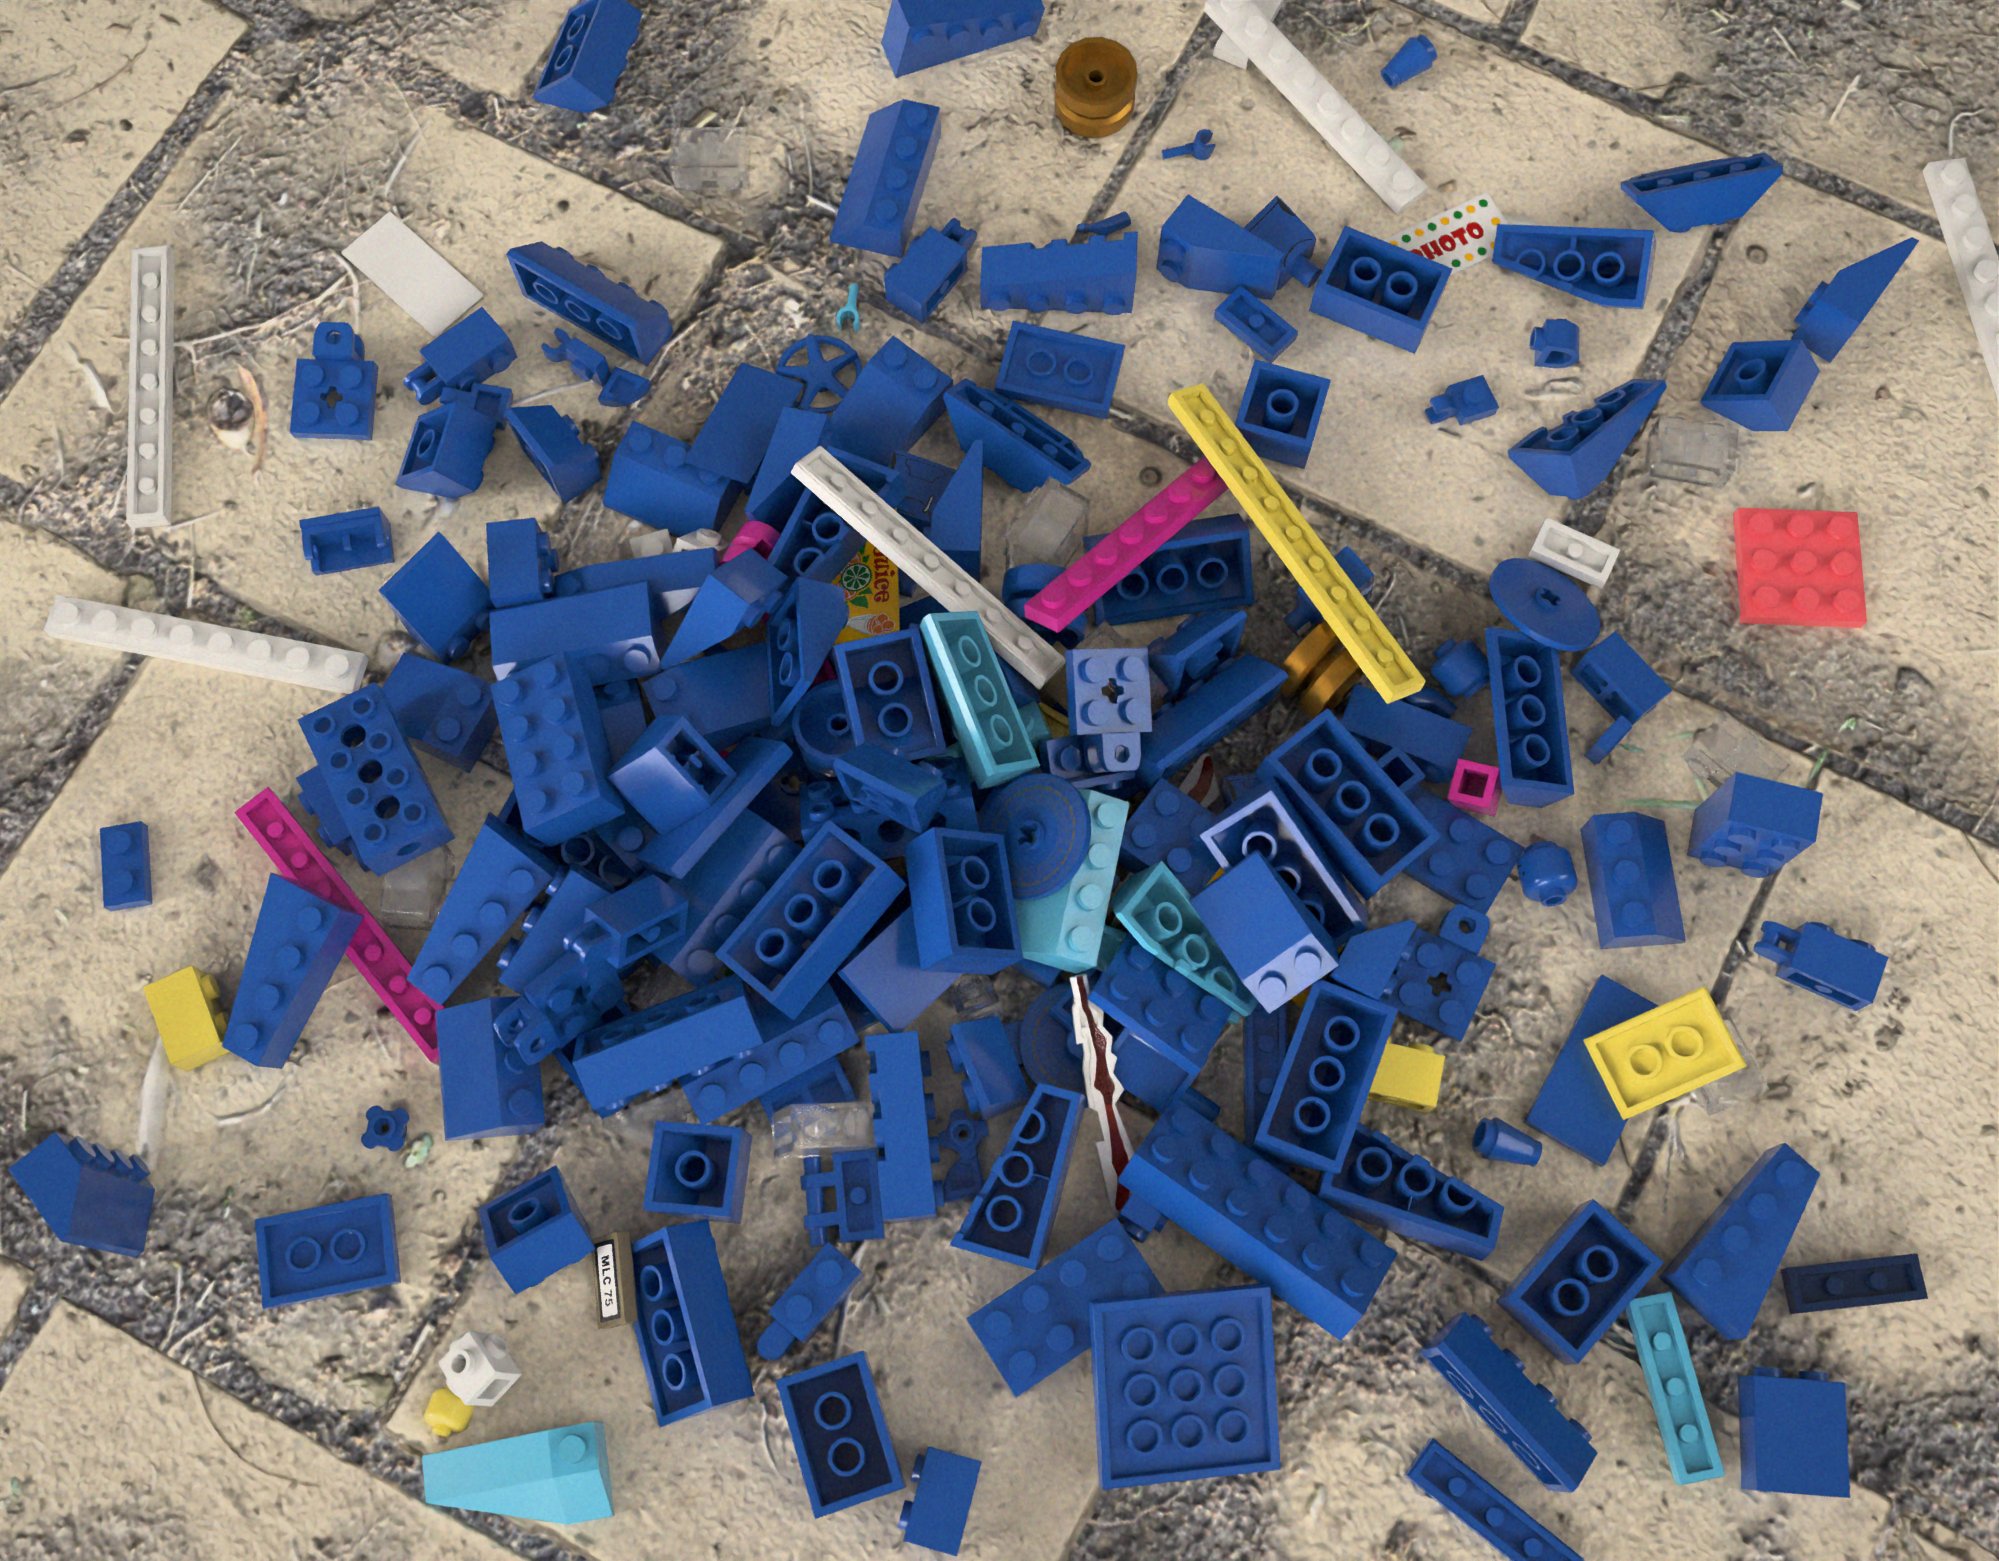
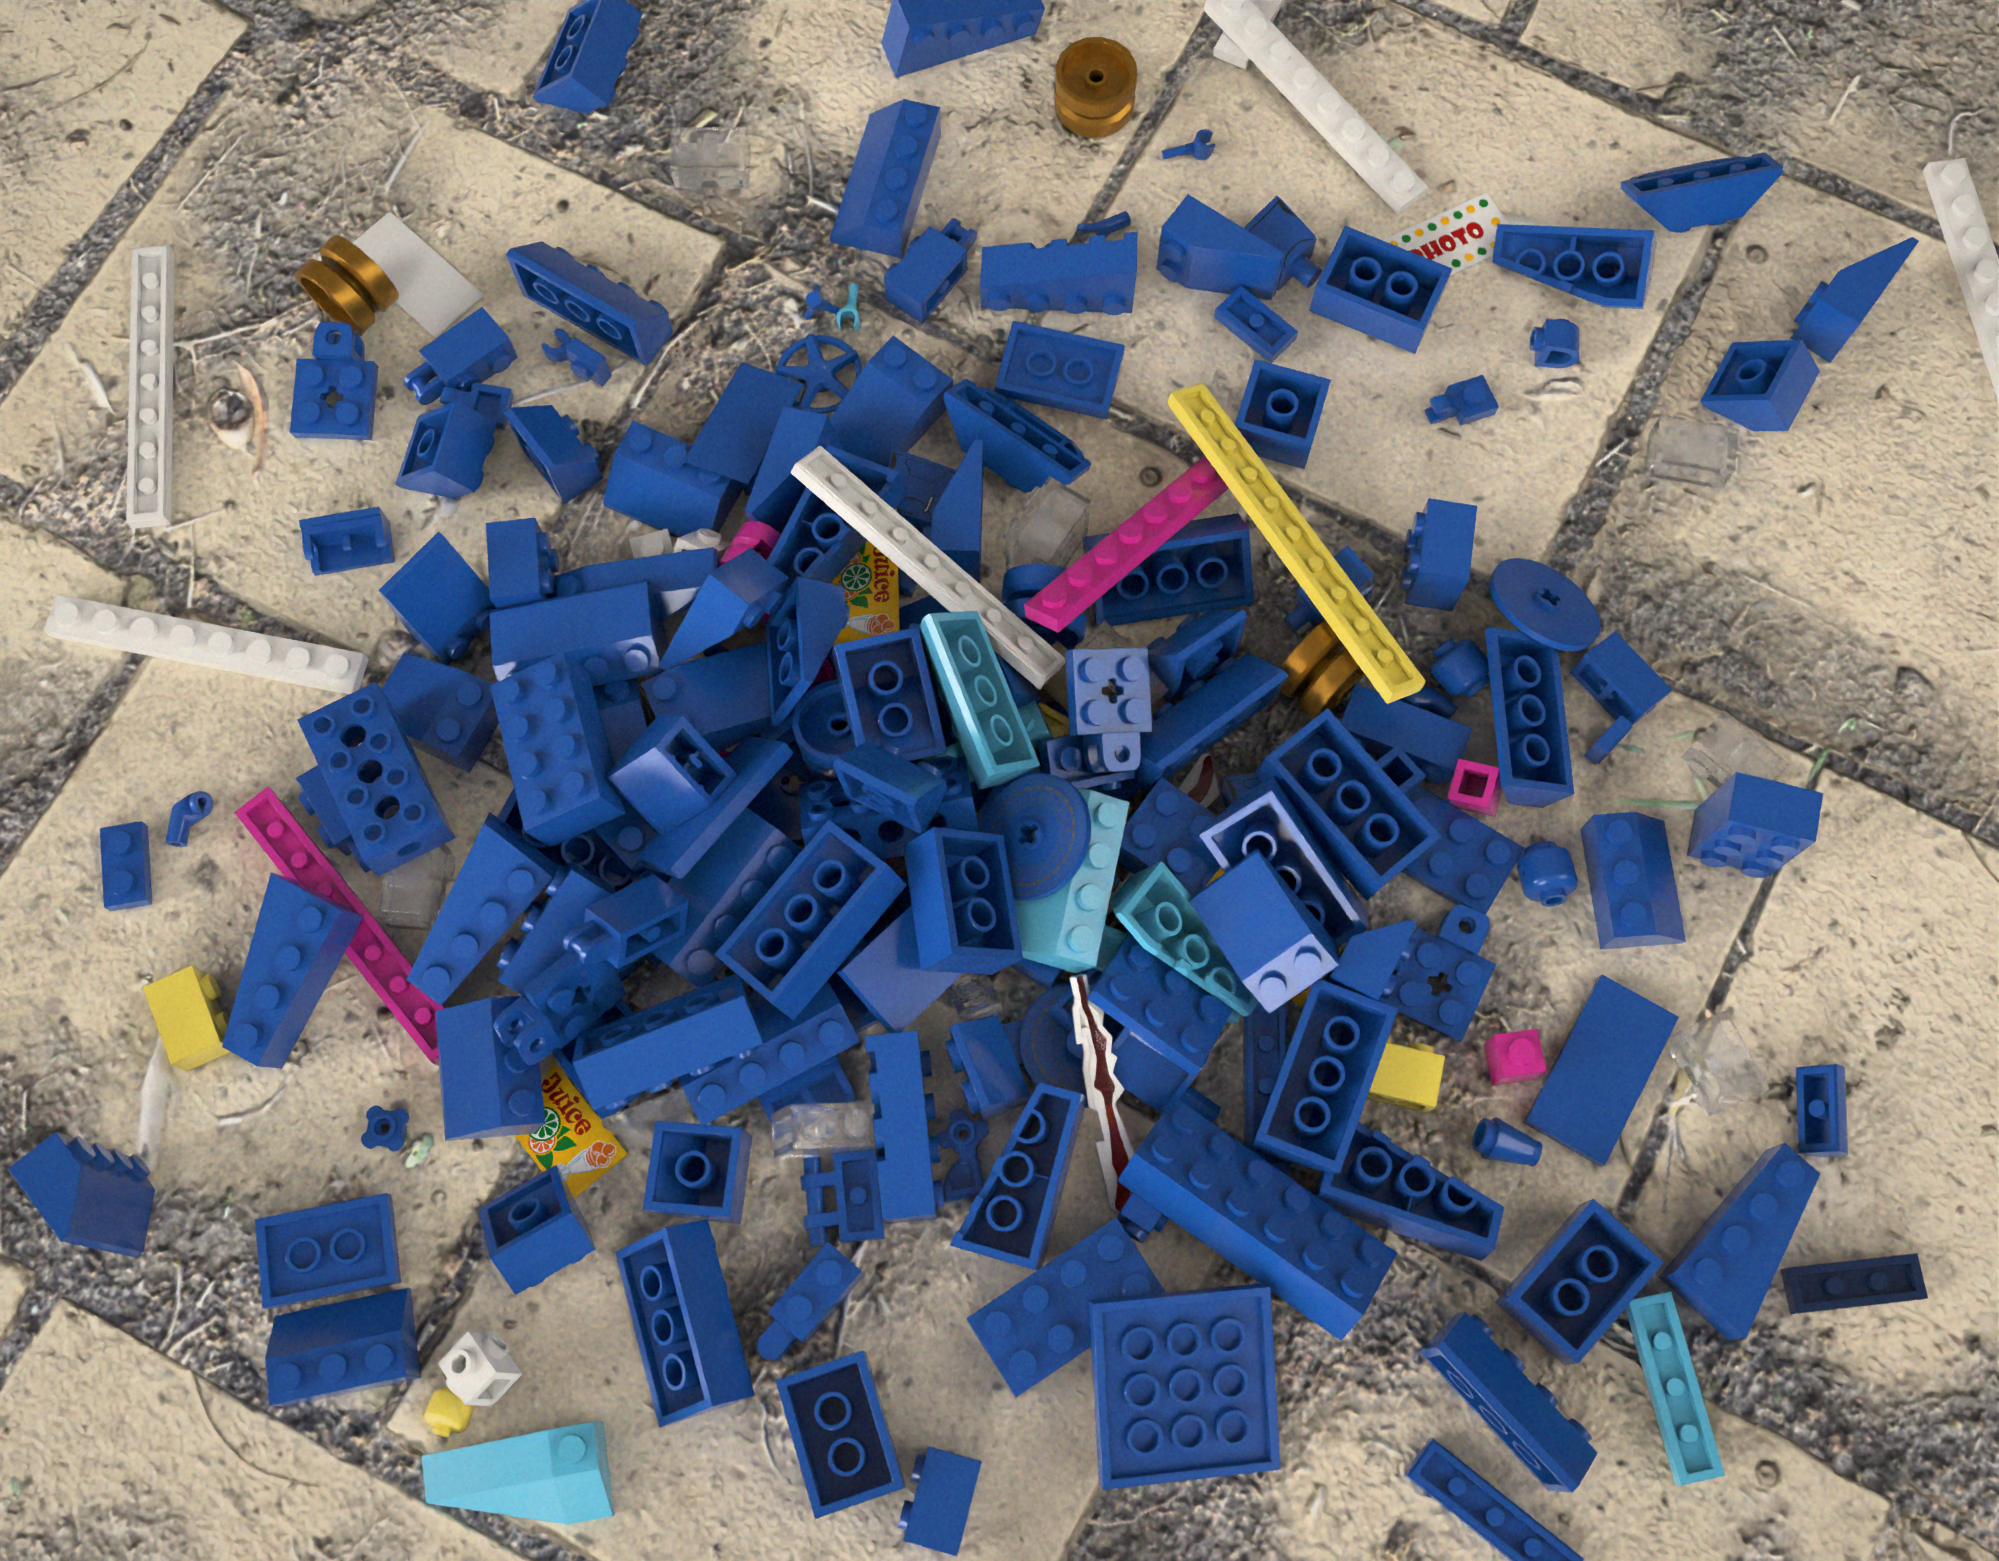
(186, 814): none -> blue arm
(342, 1348): none -> blue slope
(347, 284): none -> pearl gold wheel
(571, 1136): none -> sticker
(614, 1280): tile -> none
(623, 388): blue tile -> none
(818, 303): none -> blue bar
(1409, 61): blue cone -> none
(1439, 554): none -> blue brick
(1514, 1057): none -> dark pink brick
(1573, 553): white plate -> none
(1589, 442): blue wedge -> none
(1664, 1053): light yellow tile -> none
(1793, 1433): blue brick -> none
(1799, 567): coral plate -> none
(1822, 1111): none -> blue brick
(1824, 962): blue brick -> none

